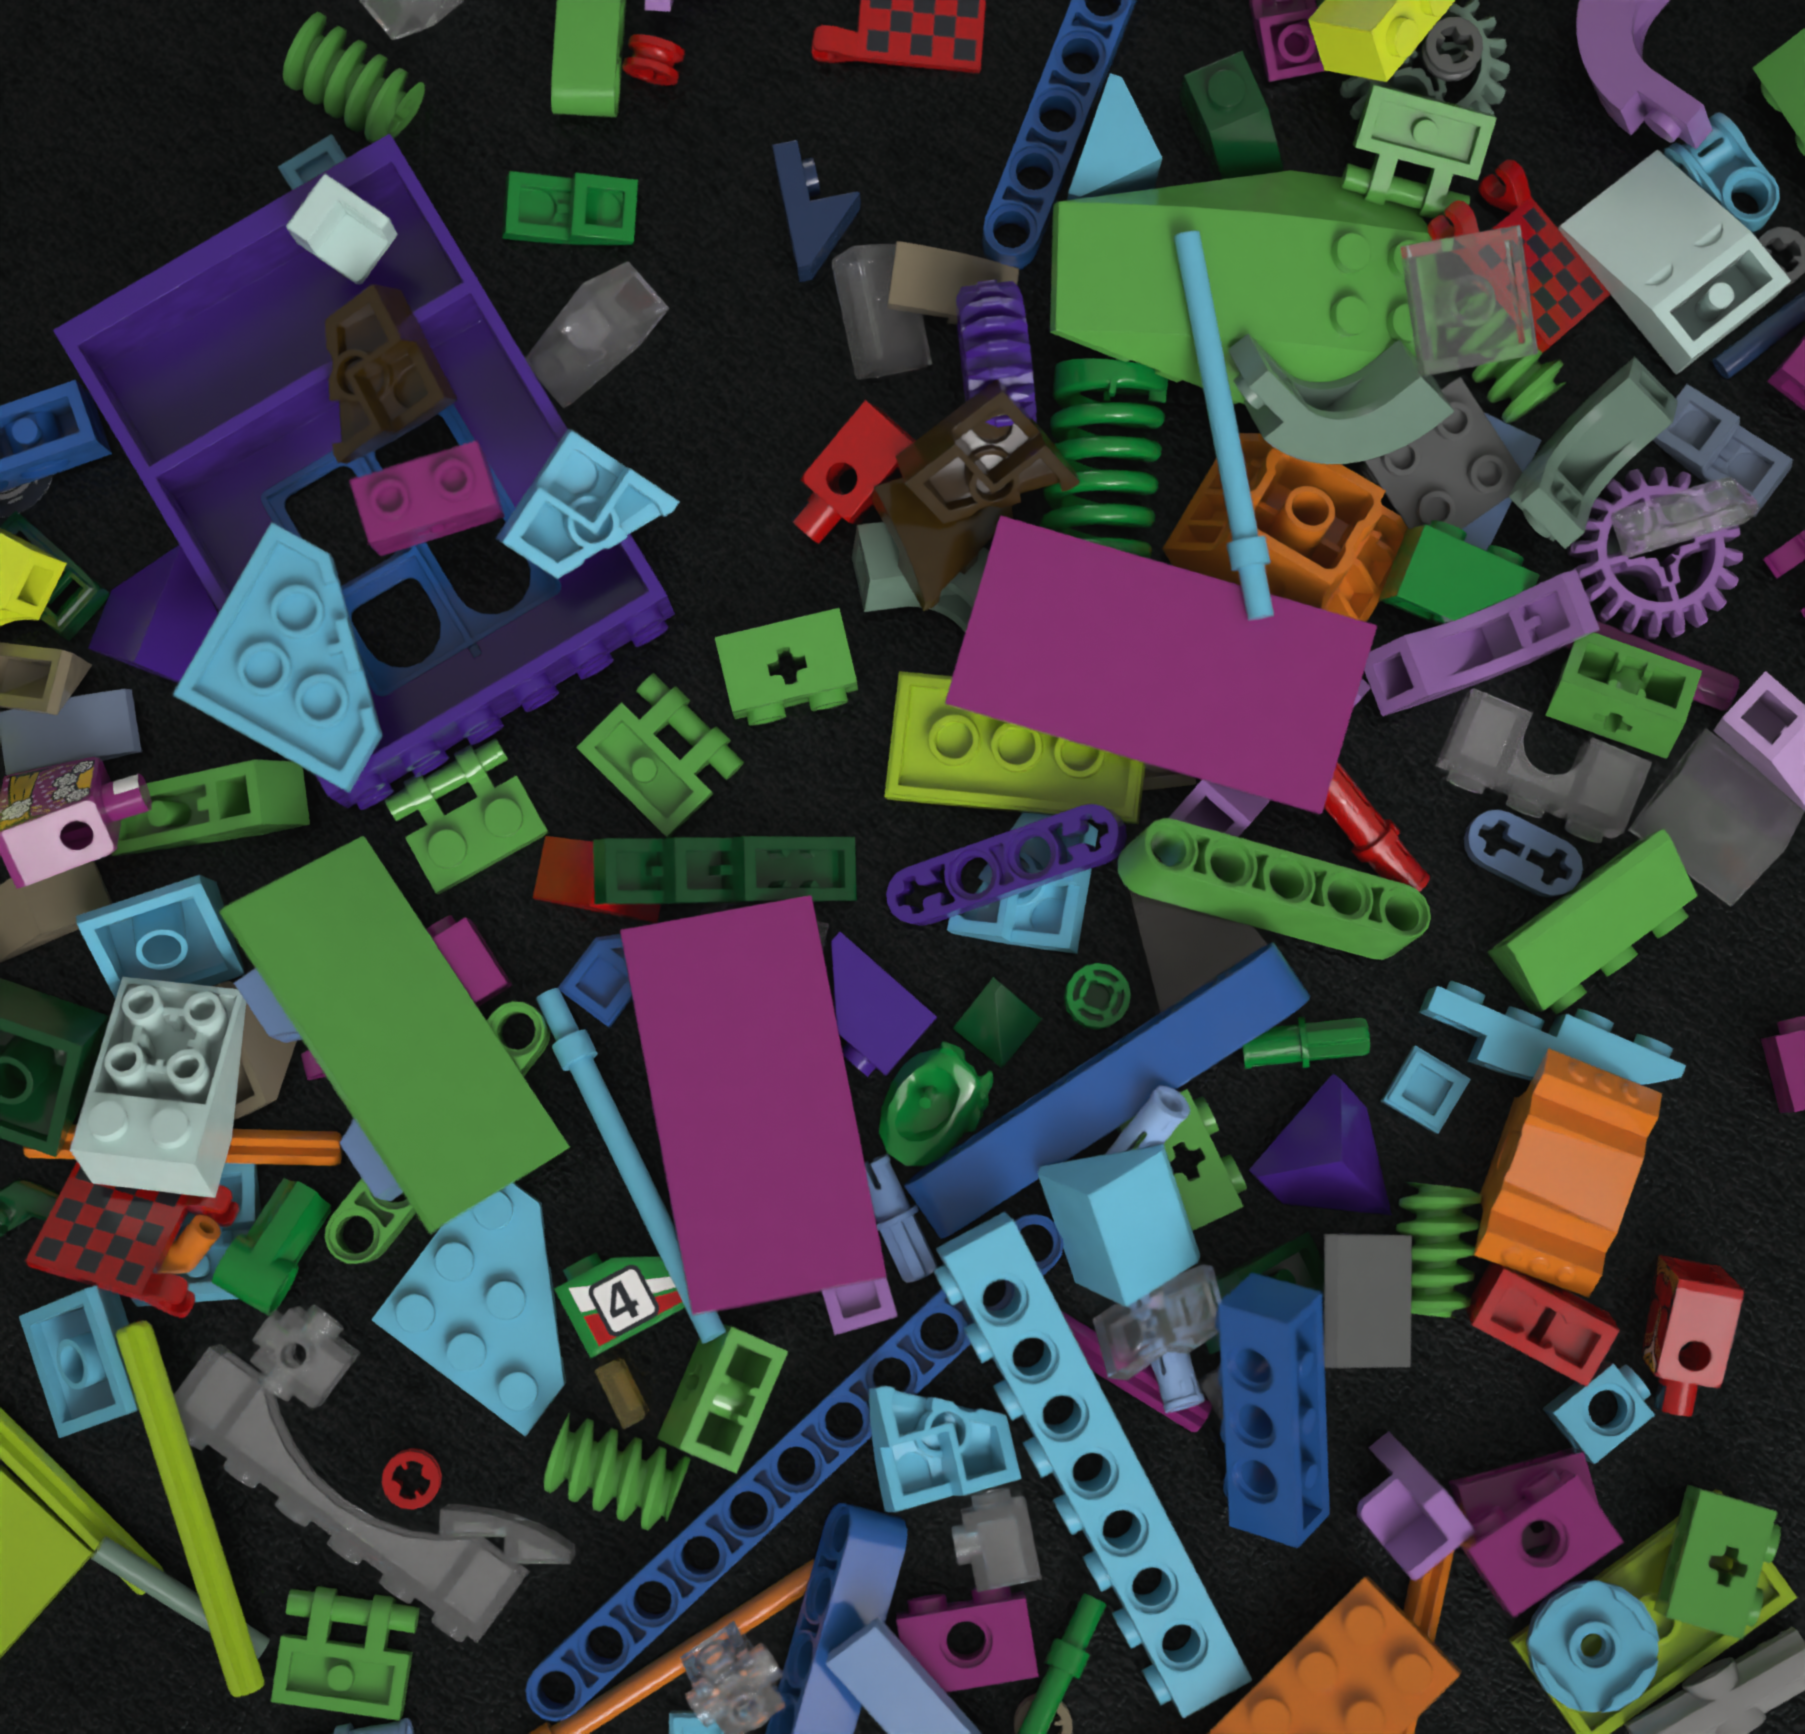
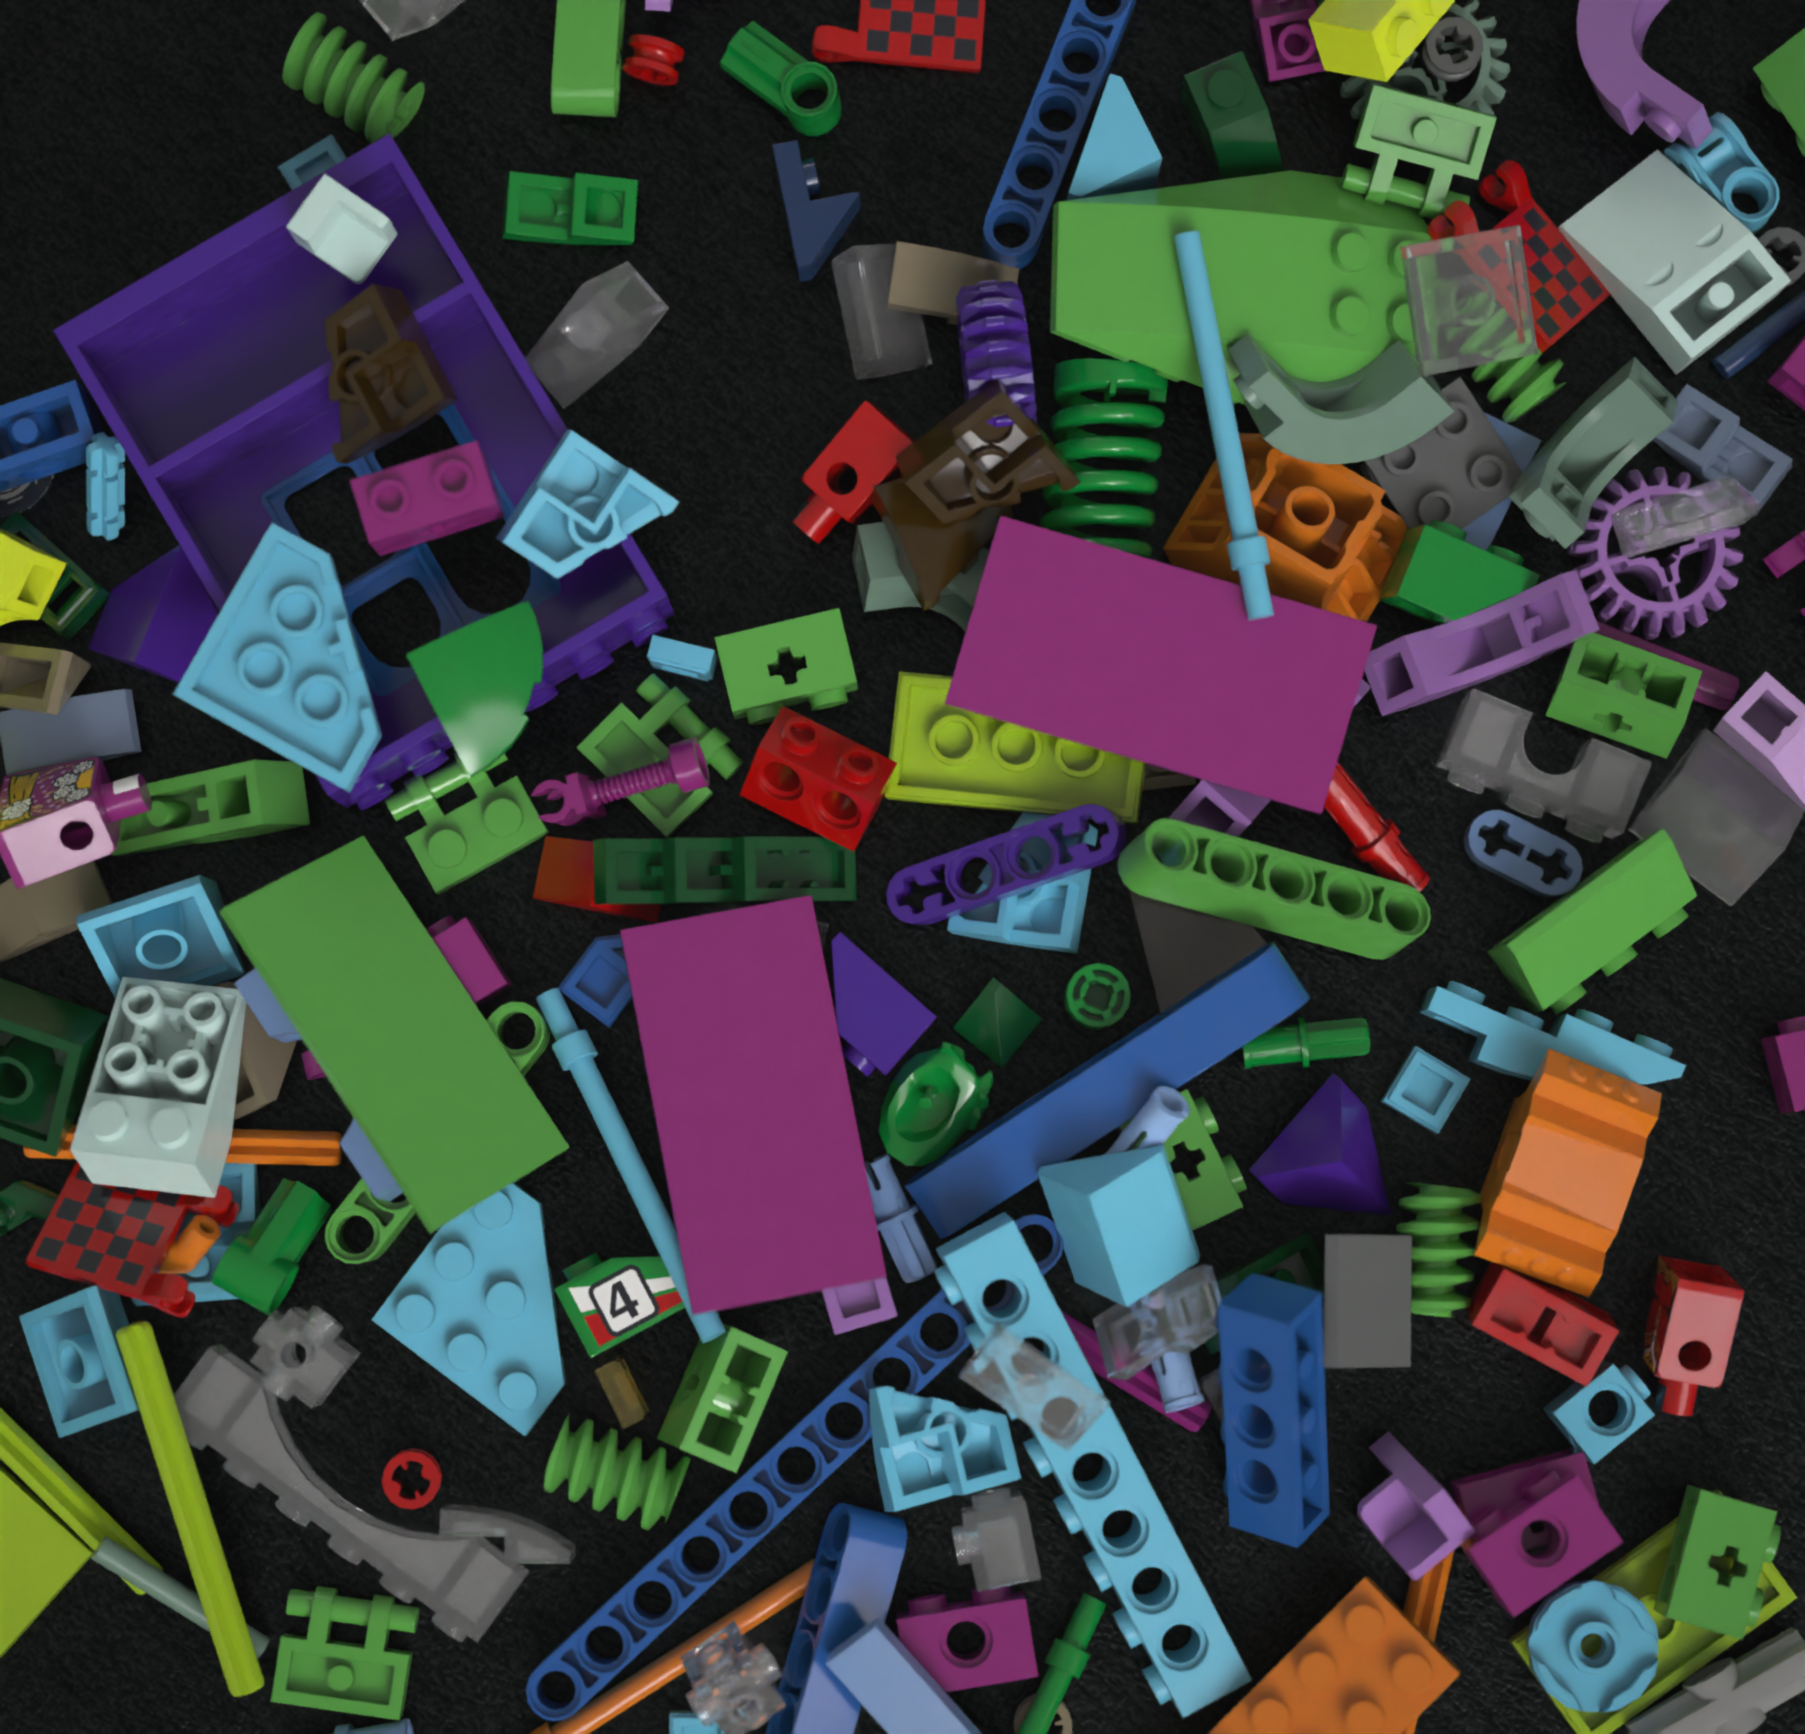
(105, 486): none -> medium azure axle
(483, 682): none -> green brick
(586, 795): none -> magenta bar
(682, 658): none -> medium azure tile
(781, 77): none -> green piece
(818, 778): none -> red brick
(1034, 1387): none -> clear slope

